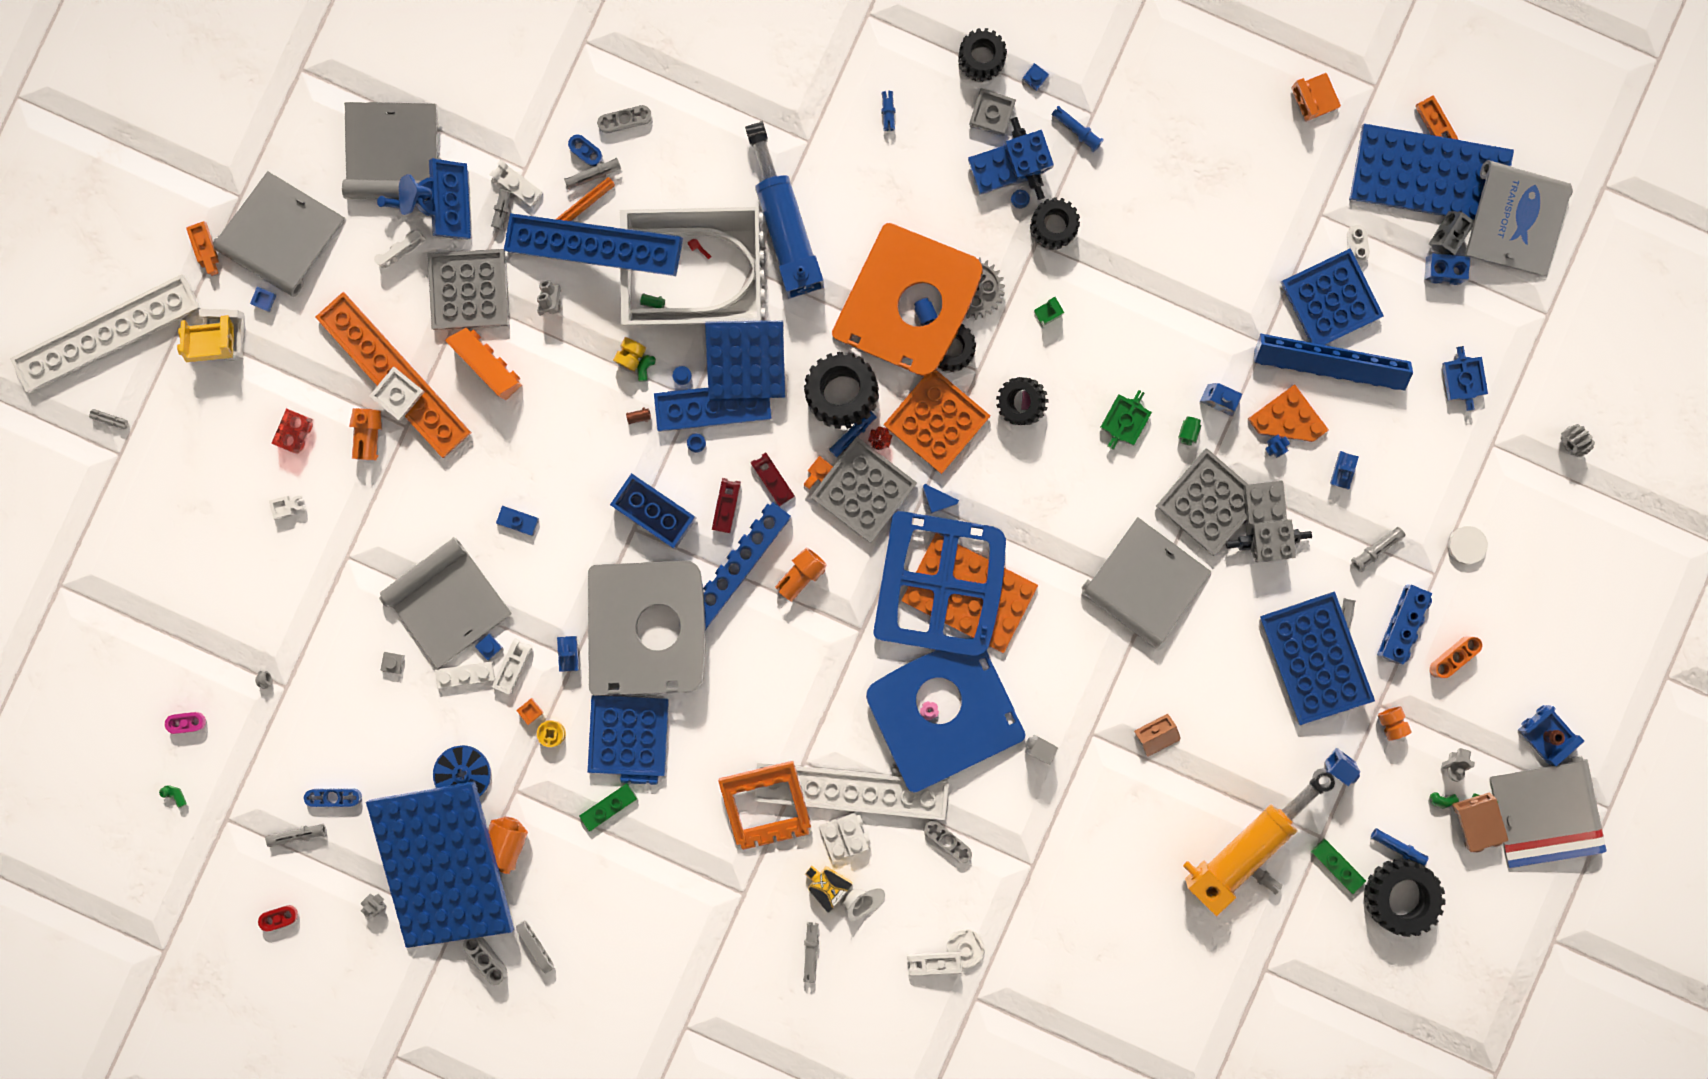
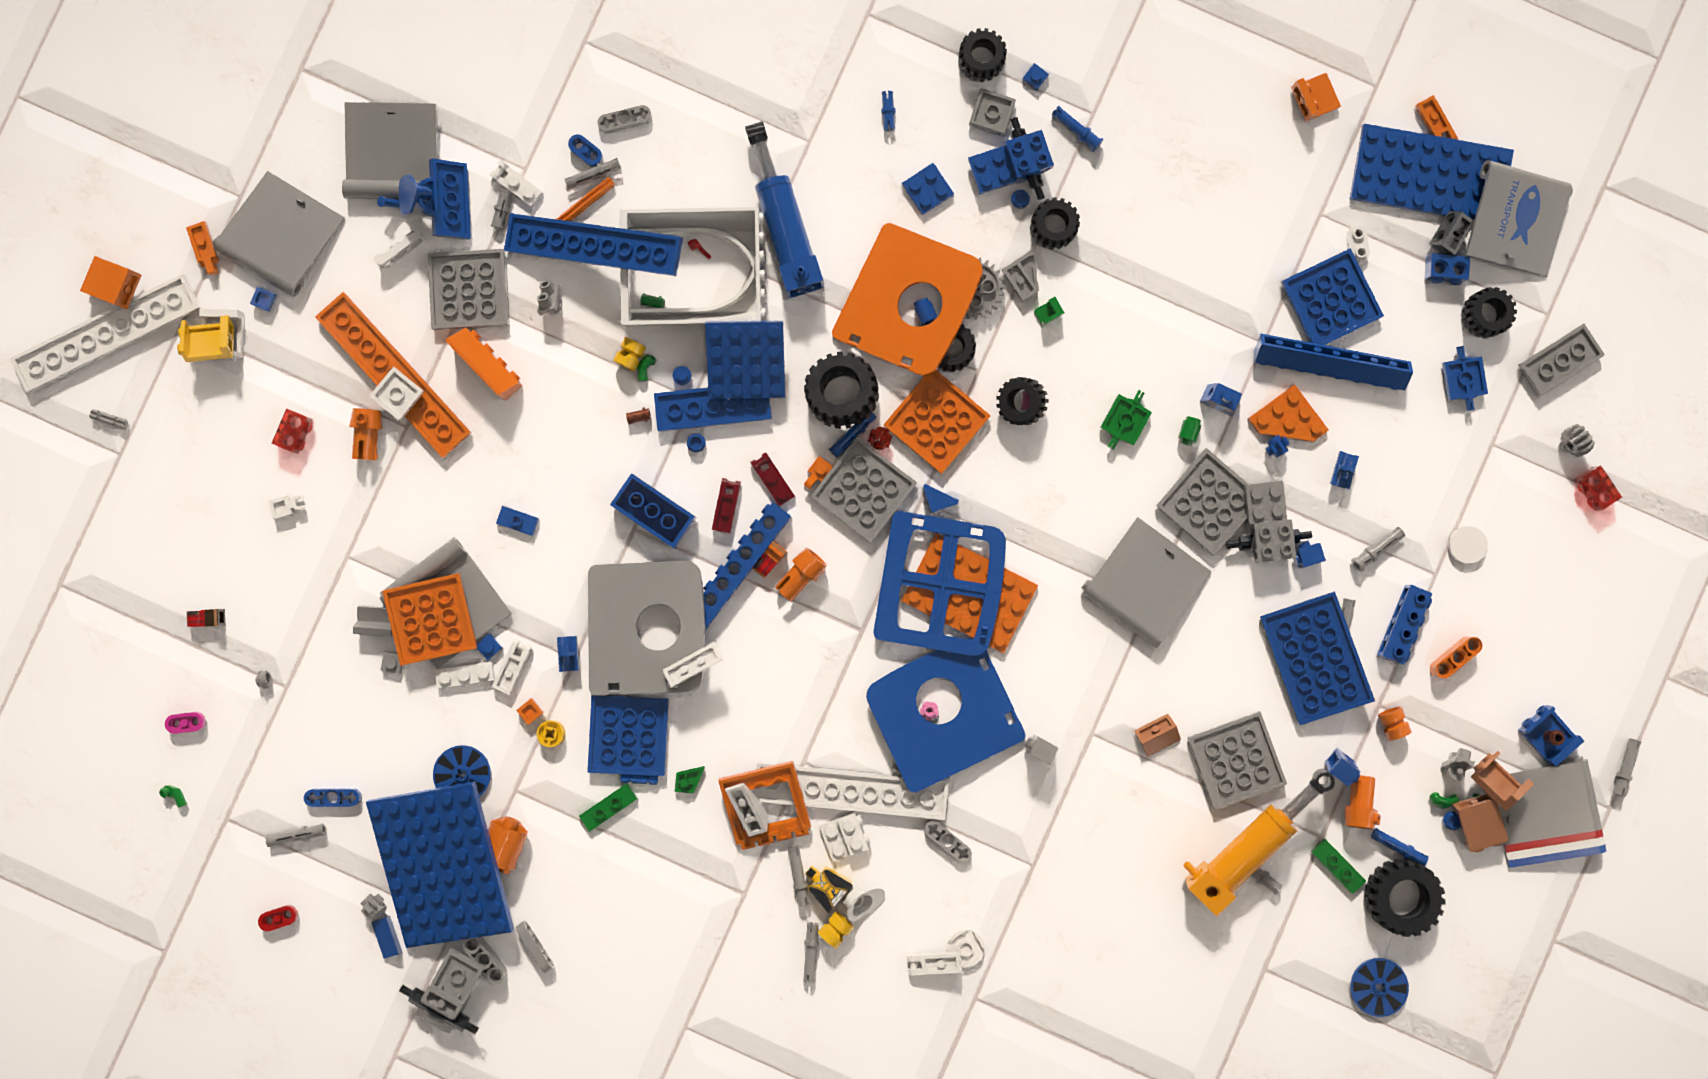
(110, 282): none -> orange panel
(206, 618): none -> leg
(372, 621): none -> light grey panel
(386, 937): none -> blue slope
(430, 619): none -> orange plate
(448, 993): none -> light grey piece
(687, 780): none -> green piece
(693, 664): none -> white plate
(748, 809): none -> white slope
(769, 559): none -> leg
(800, 884): none -> light grey pin
(836, 929): none -> yellow wheel
(927, 189): none -> blue plate
(1022, 276): none -> light grey wing
(1237, 760): none -> light grey plate
(1309, 554): none -> blue brick
(1360, 811): none -> orange piece
(1394, 985): none -> blue piece
(1451, 821): none -> blue plate
(1499, 782): none -> nougat panel
(1501, 303): none -> black tyre
(1561, 360): none -> light grey plate
(1601, 484): none -> clear red brick
(1626, 768): none -> light grey pin

